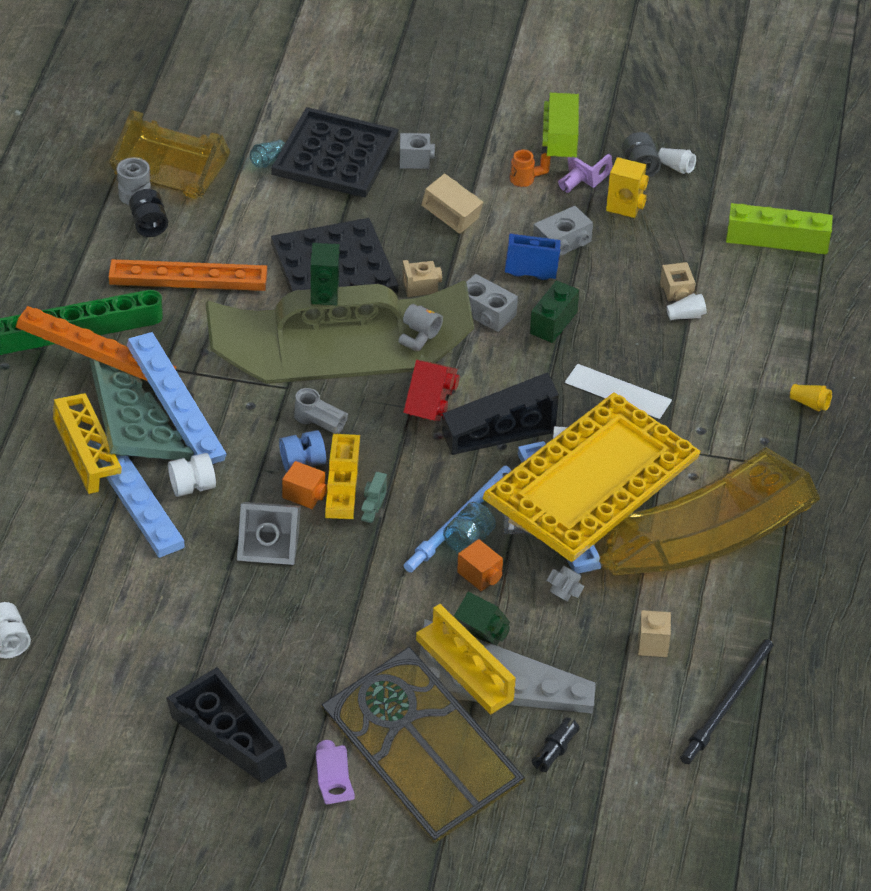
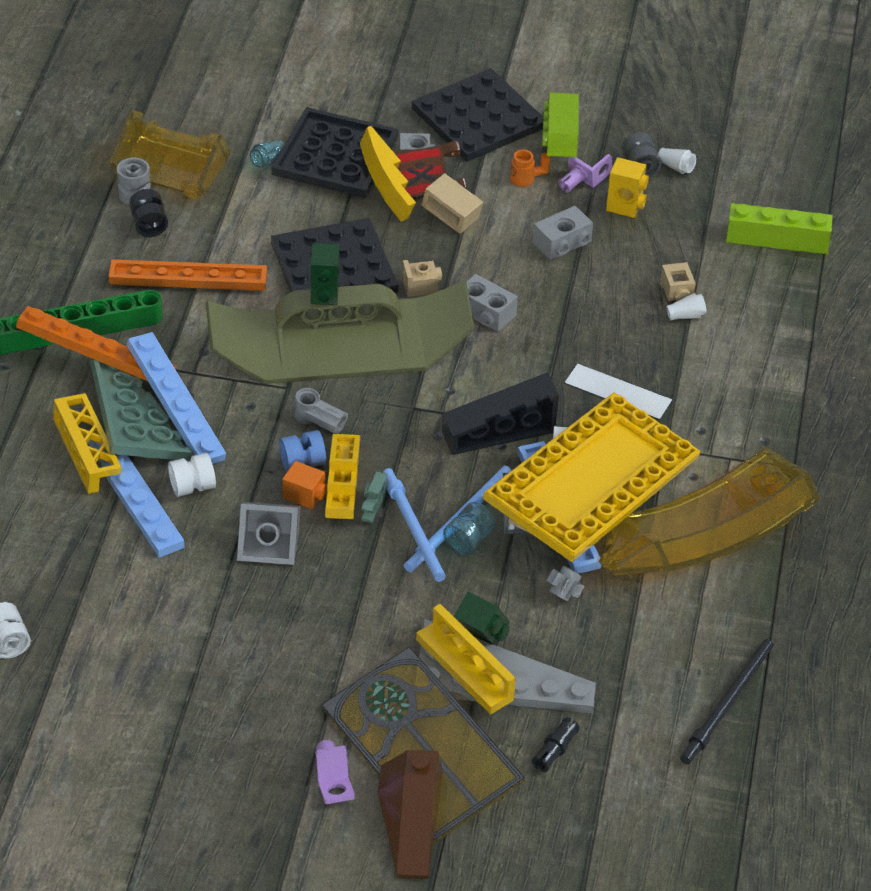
(227, 723): black wedge -> none
(388, 179): none -> yellow slope
(397, 491): none -> light blue bar
(409, 806): none -> reddish brown wedge
(423, 321): light grey piece -> none
(425, 166): none -> flag
(429, 389): red brick -> none
(479, 114): none -> black plate
(480, 565): orange brick -> none
(532, 256): blue brick -> none
(554, 311): dark green brick -> none
(654, 633): tan brick -> none
(813, 396): yellow cone -> none

